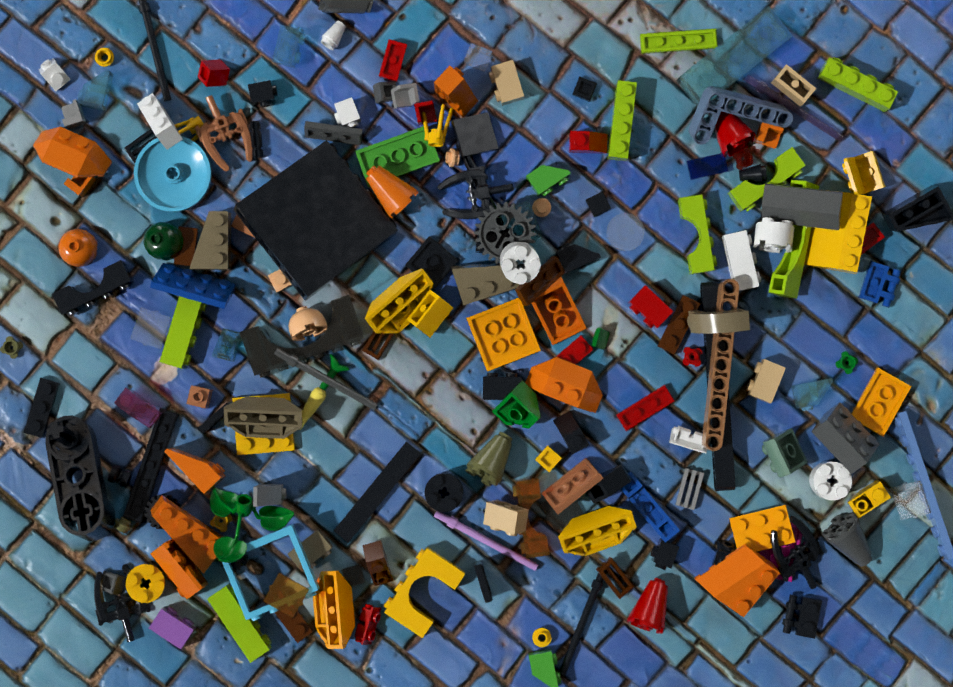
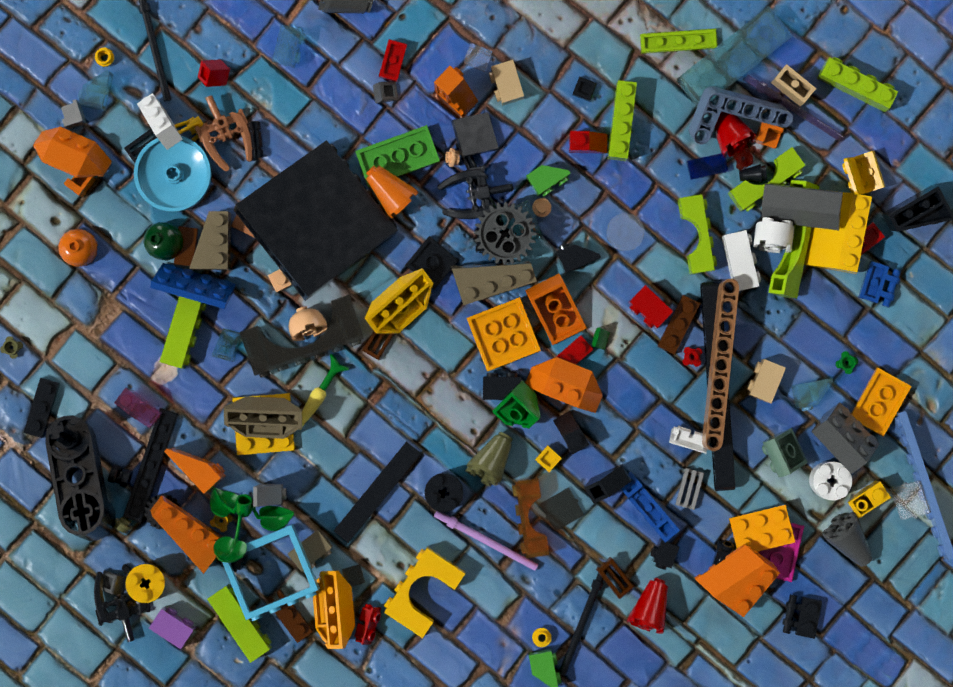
(53, 74): white bracket -> none
(115, 278): black arch -> none
(150, 328): clear piece -> none
(179, 568): orange wedge -> none
(199, 396): nougat brick -> none
(213, 420): black tile -> none
(262, 93): black brick -> none
(286, 595): clear orange piece -> none
(293, 360): dark grey bar -> none
(333, 35): white cone -> none
(333, 133): dark grey tile -> none
(347, 113): white brick -> none
(377, 563): reddish brown slope -> none
(405, 95): light grey panel -> none
(428, 108): red panel -> none
(430, 313): yellow brick -> none
(437, 136): yellow plant -> none
(483, 581): black tile -> none
(505, 517): tan brick -> none
(520, 273): white brick -> none
(547, 275): reddish brown plate -> none
(572, 485): nougat tile -> none
(597, 530): yellow wedge -> none
(598, 204): black tile -> none
(645, 407): red tile -> none
(718, 322): dark tan arch -> none
(801, 561): black bar -> none

